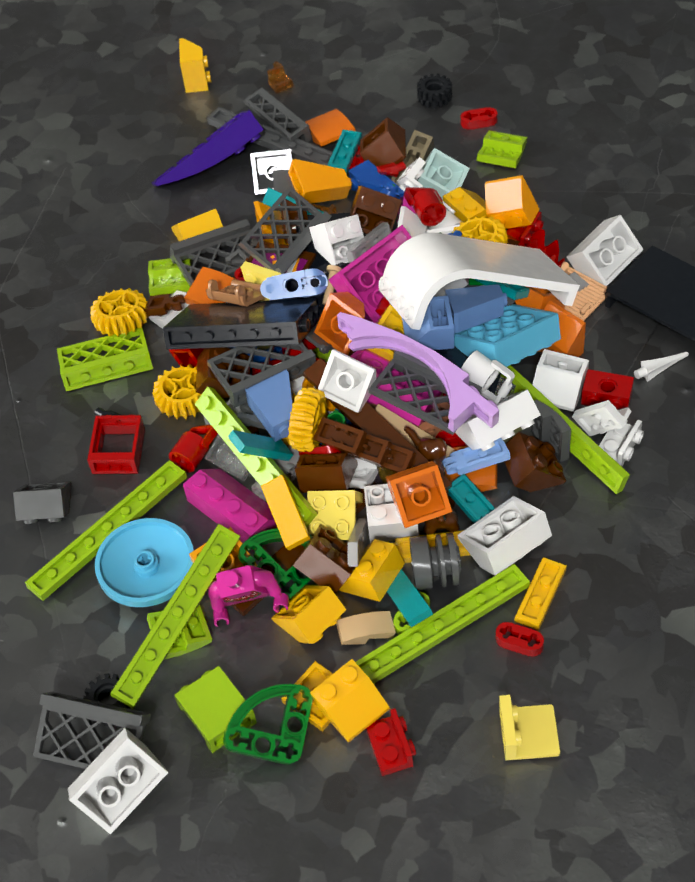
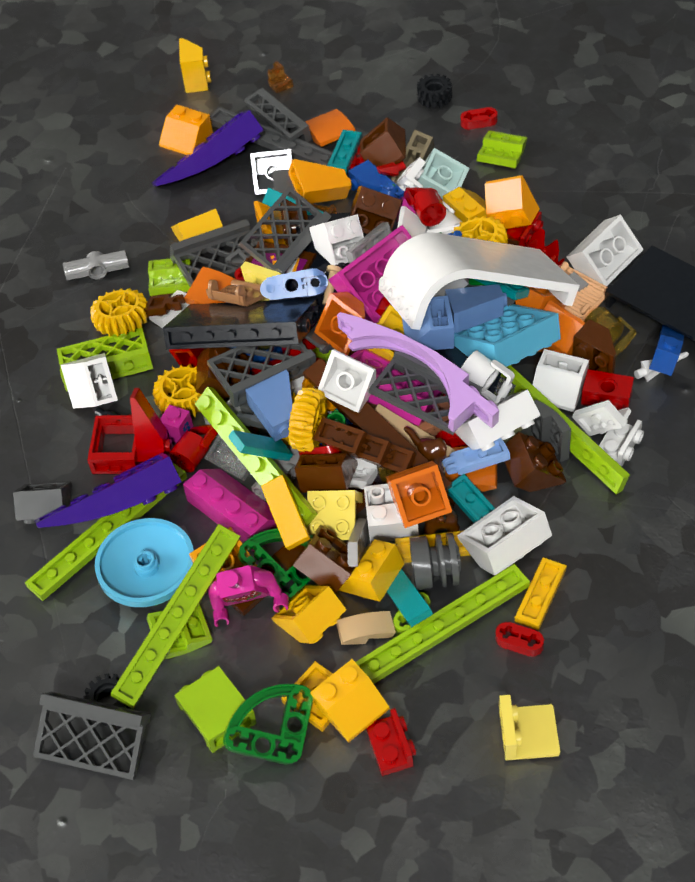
(89, 381): none -> white slope
(96, 265): none -> light grey piece
(117, 781): white slope -> none
(129, 489): none -> dark purple wedge
(149, 431): none -> red slope
(176, 422): none -> dark pink brick
(185, 129): none -> light orange slope
(596, 345): none -> reddish brown slope
(615, 325): none -> clear yellow piece
(667, 351): none -> blue slope

